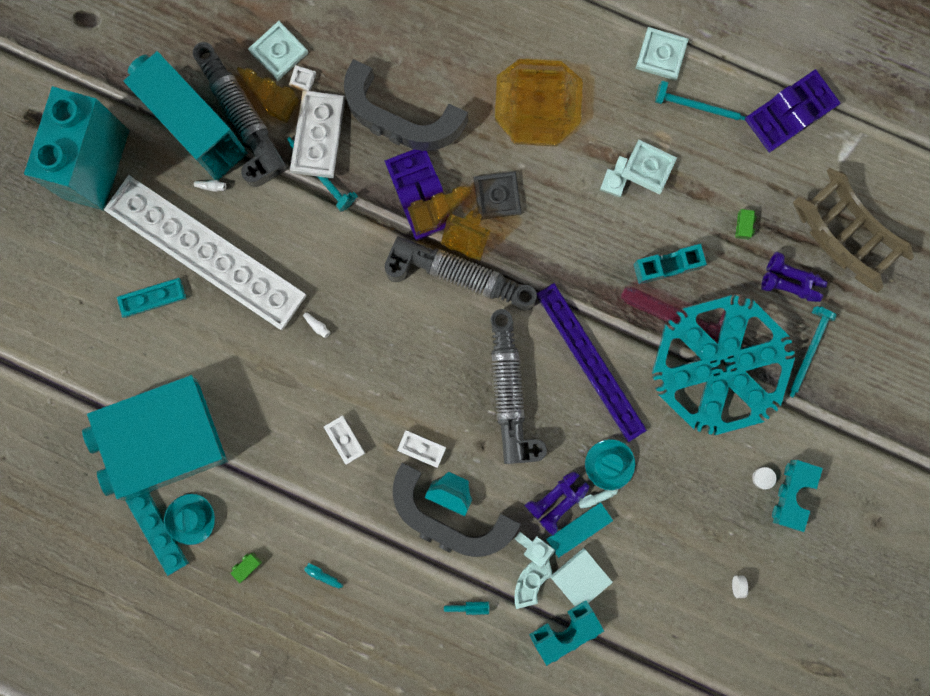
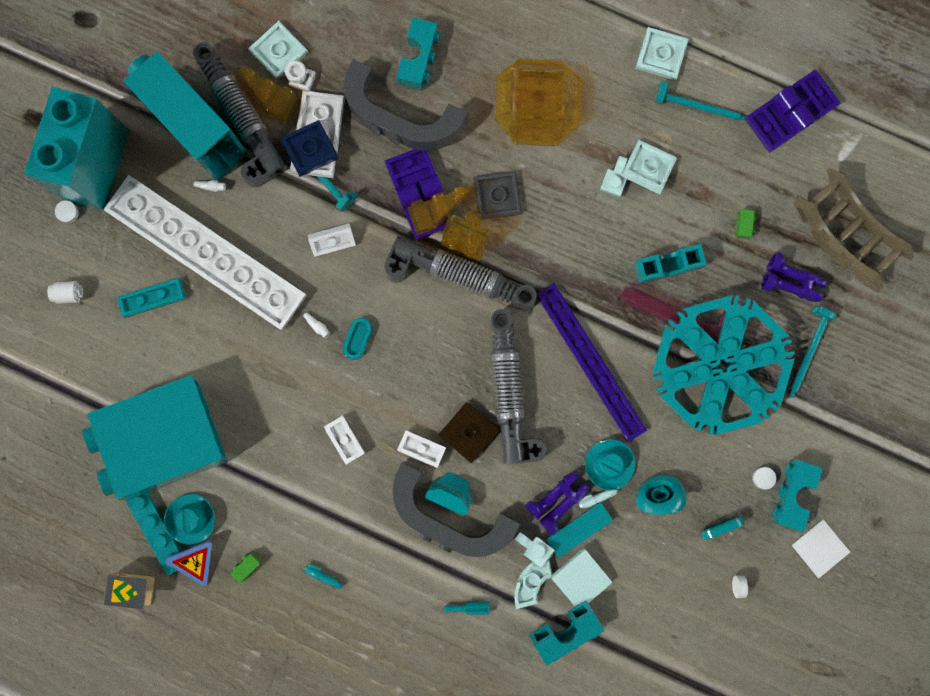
(65, 292): none -> white brick
(66, 211): none -> white tile
(129, 590): none -> piece
(193, 562): none -> piece
(296, 72): none -> white tile
(309, 148): none -> dark blue tile
(331, 240): none -> white plate
(357, 338): none -> teal tile
(413, 72): none -> teal arch
(468, 432): none -> dark brown plate
(661, 495): none -> teal hat
(722, 527): none -> teal tile
(820, 548): none -> white sticker

